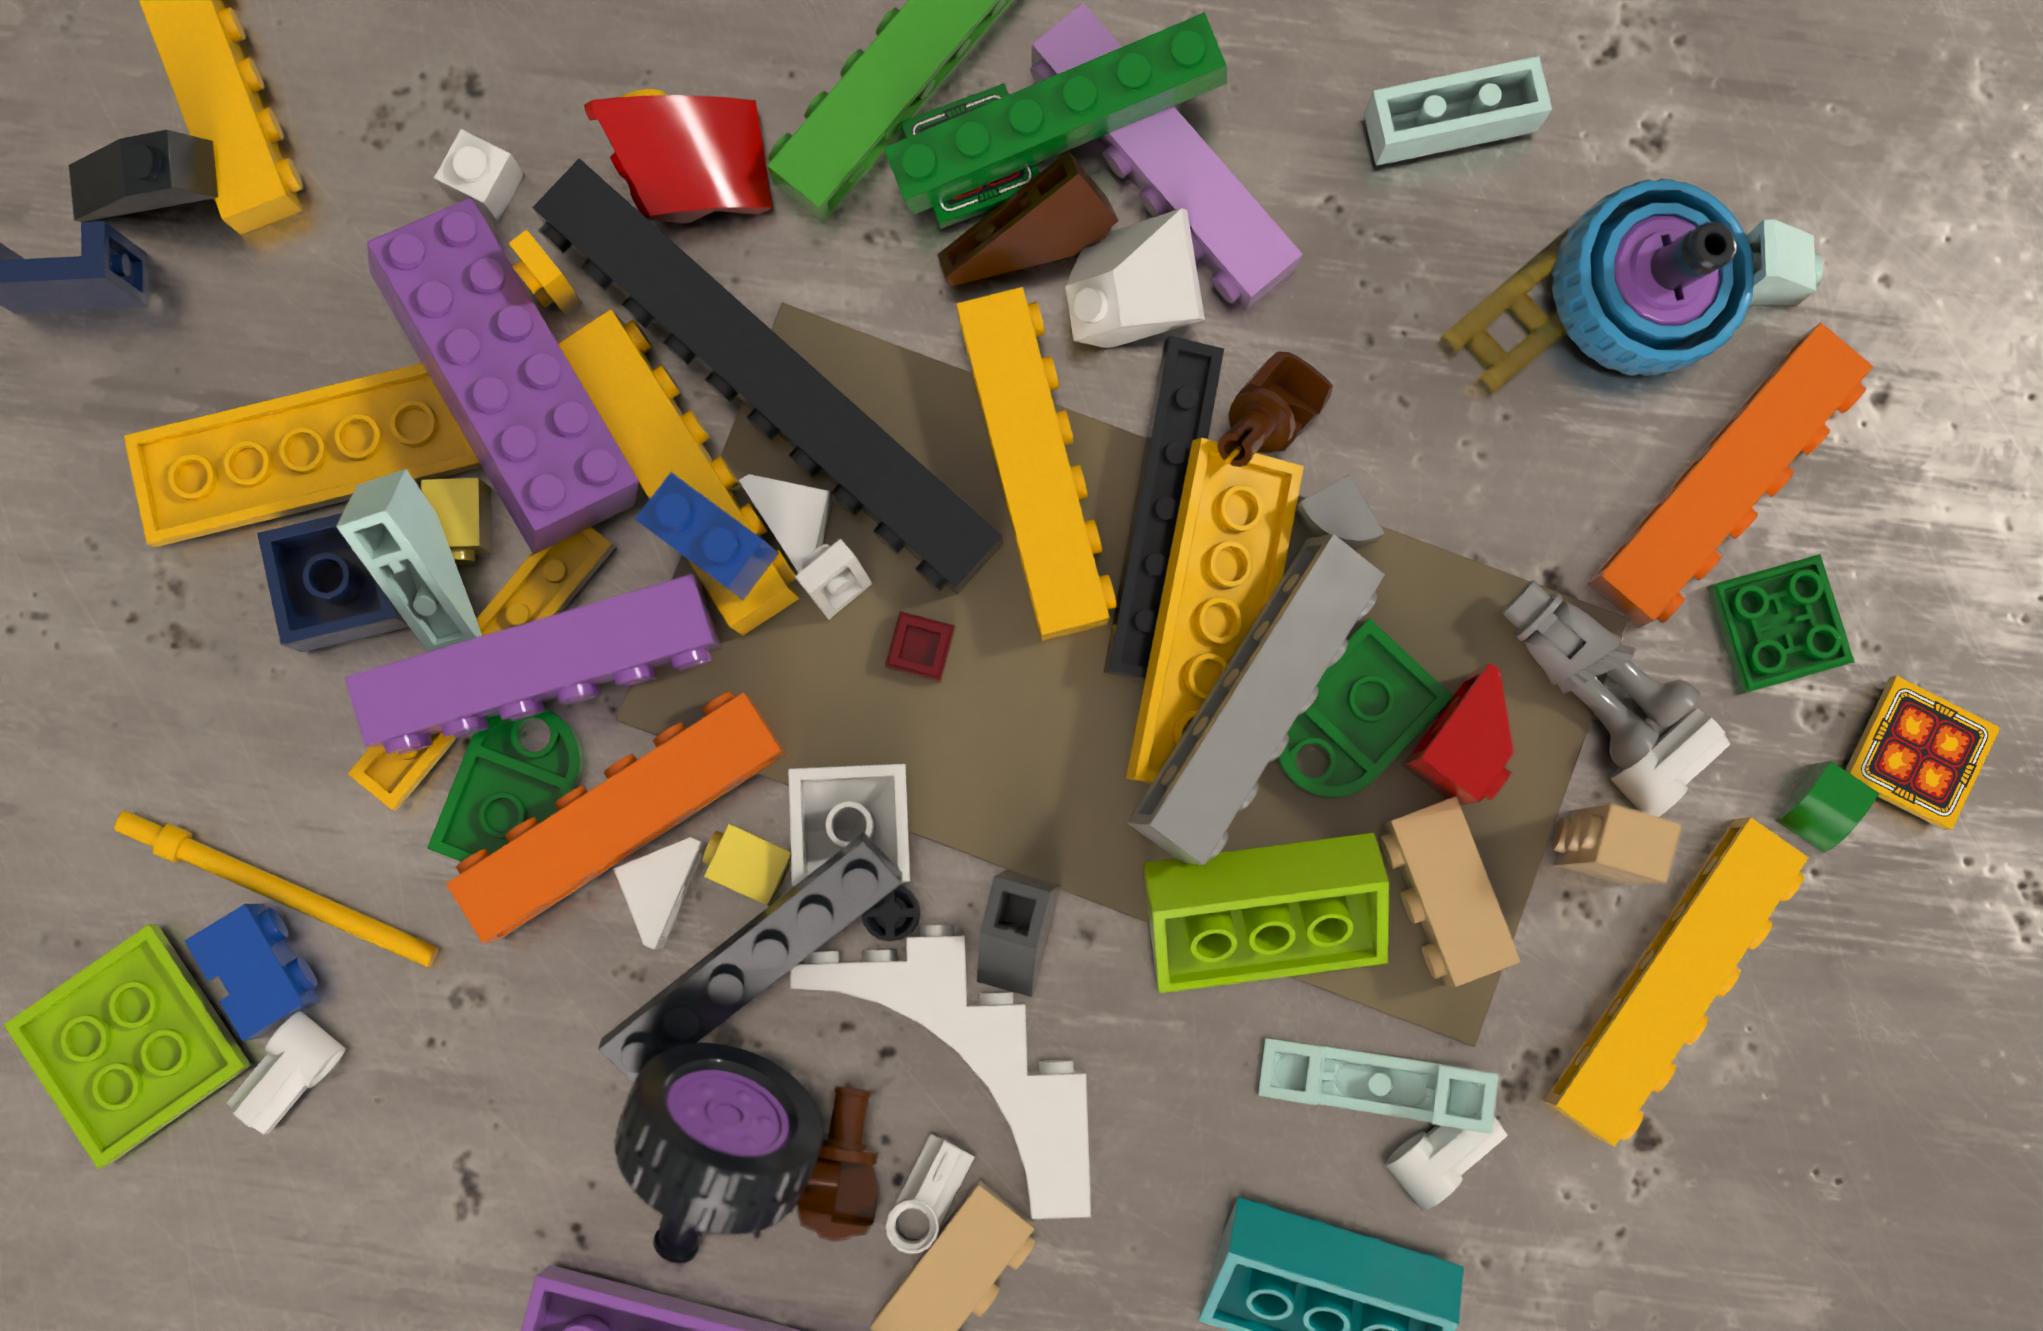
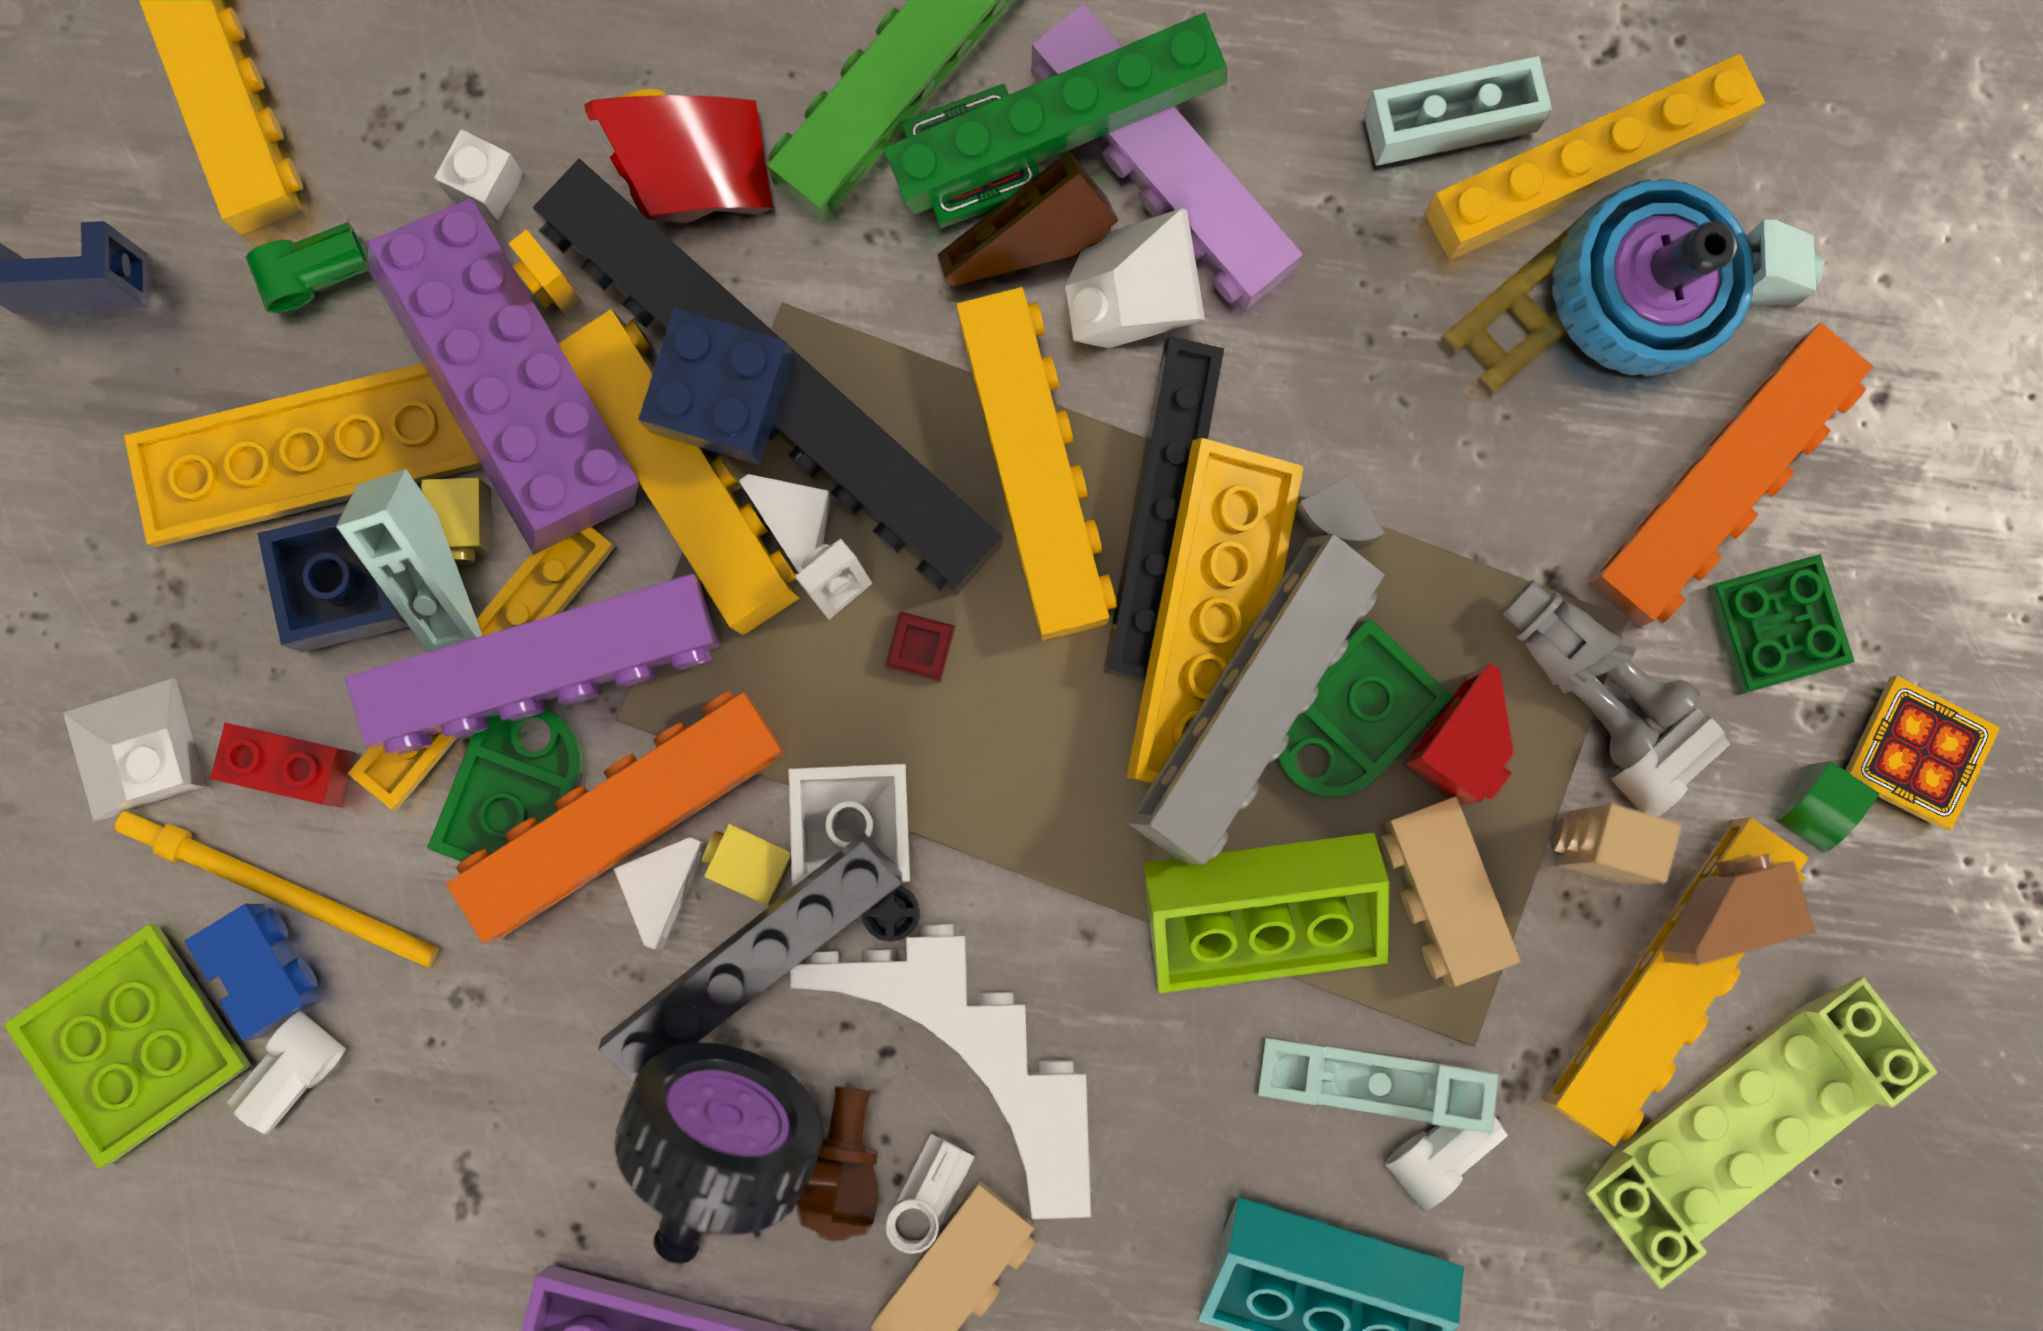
(134, 749): none -> white slope
(143, 175): black slope -> none
(283, 765): none -> red brick
(292, 271): none -> green piece
(707, 535): blue brick -> none
(716, 386): none -> dark blue brick
(1015, 931): dark grey slope -> none
(1274, 407): reddish brown piece -> none
(1594, 157): none -> yellow brick
(1740, 911): none -> medium nougat slope
(1754, 1124): none -> yellowish green slope

